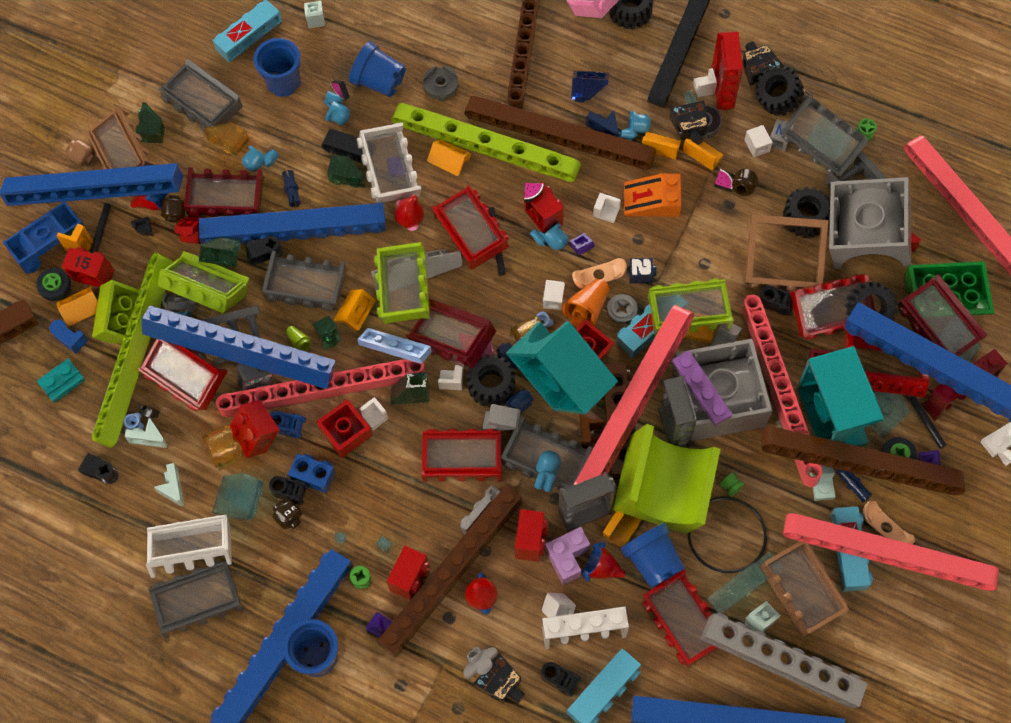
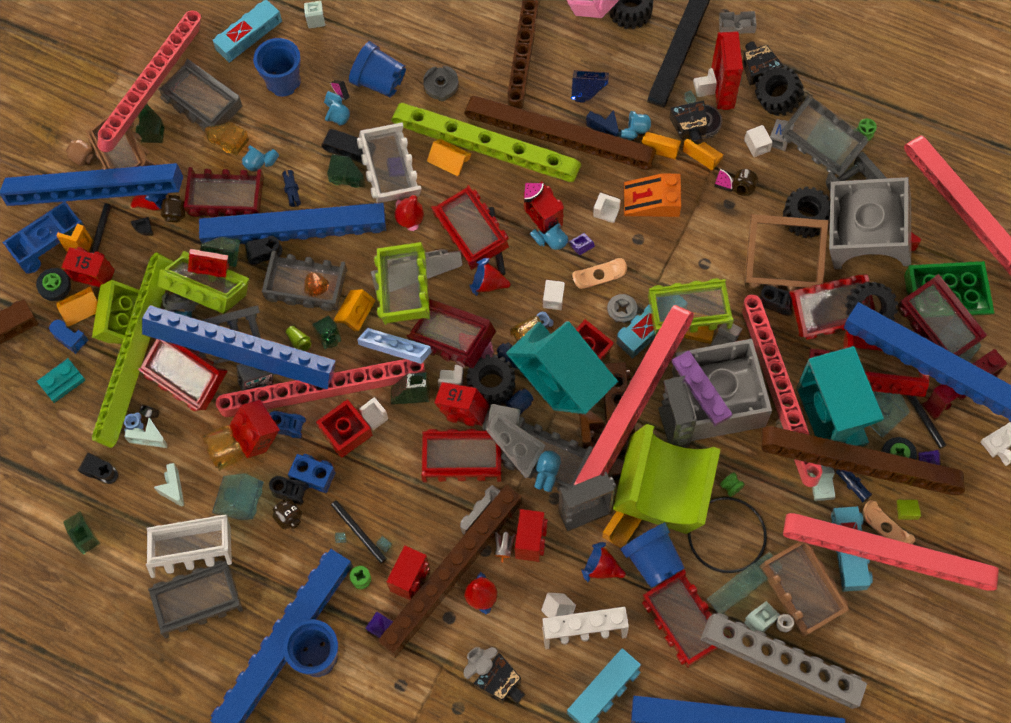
(81, 533): none -> clear green slope
(148, 81): none -> coral beam
(188, 229): red slope -> none
(208, 263): none -> red bracket
(315, 284): none -> clear orange cone
(359, 532): none -> black bar
(461, 404): none -> red brick
(488, 278): none -> red hat
(504, 548): none -> flat silver piece
(515, 443): none -> light grey wing
(561, 679): black piece -> none
(563, 552): lavender brick -> none
(587, 303): orange cone -> none
(641, 270): dark blue brick -> none
(738, 23): none -> light grey piece
(789, 623): none -> white hinge
(908, 510): none -> lime slope

